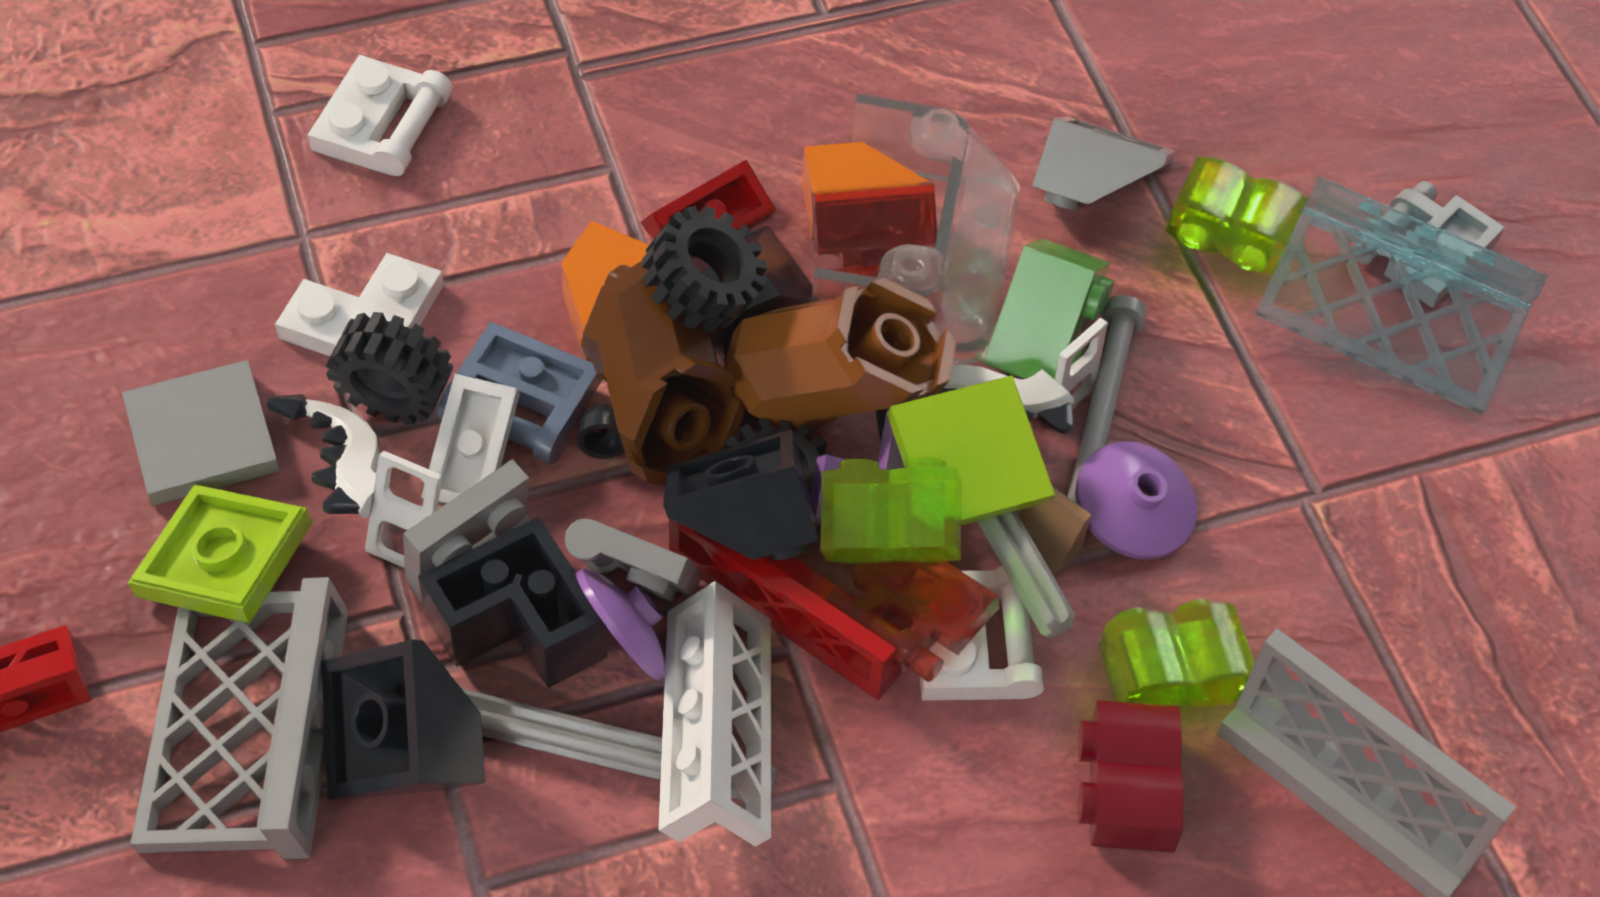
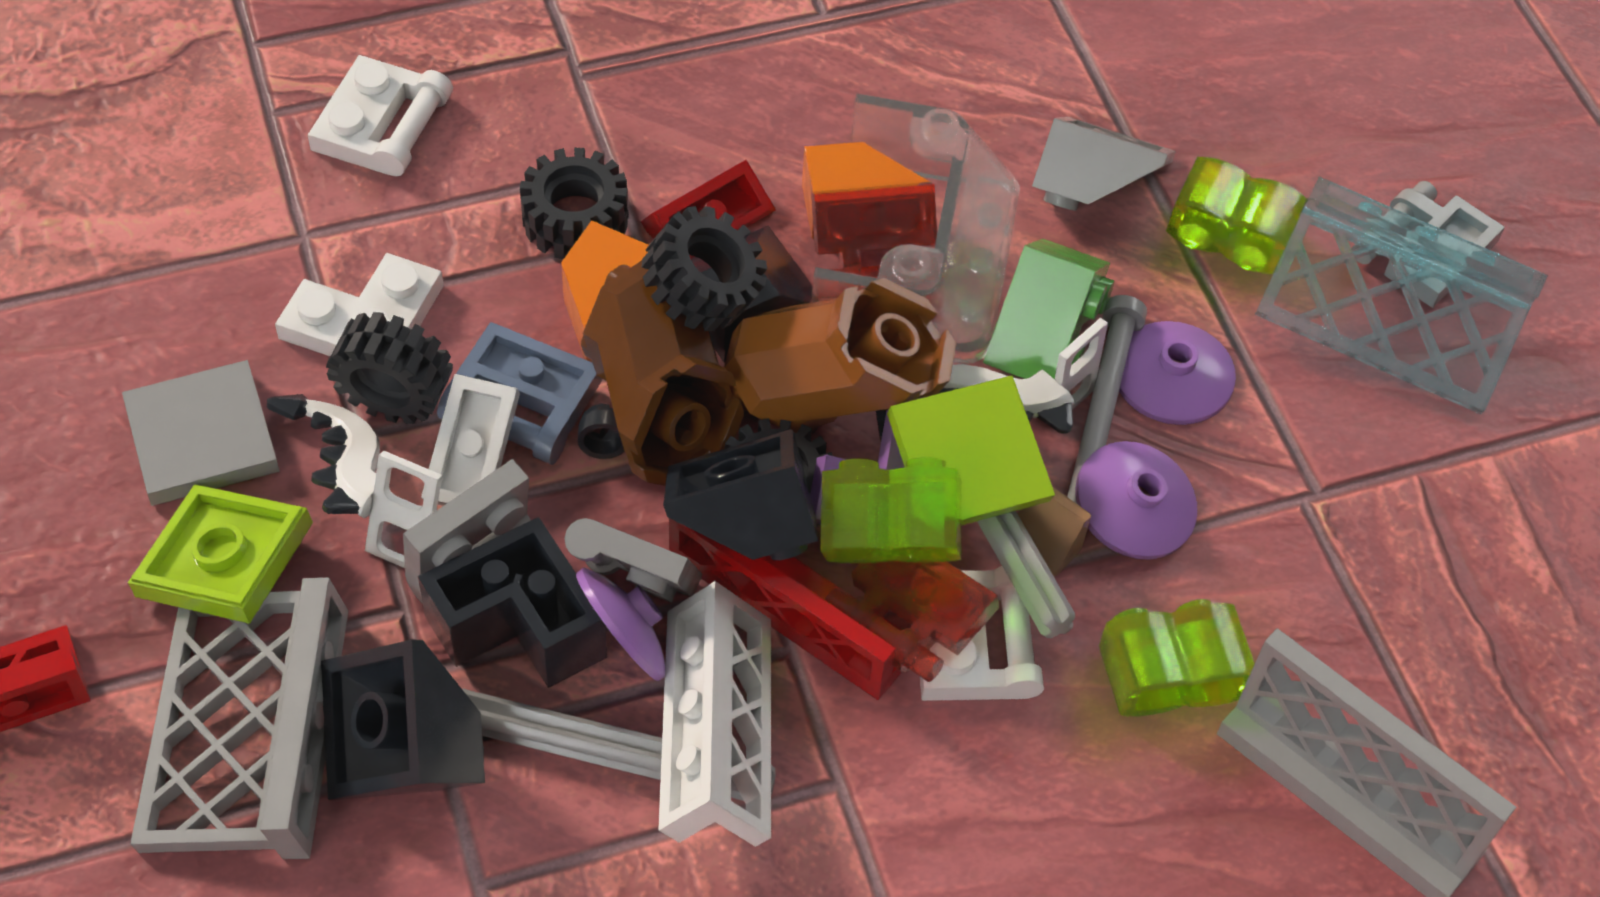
(569, 178): none -> black tyre
(1133, 776): dark red brick -> none
(1175, 390): none -> medium lavender dish

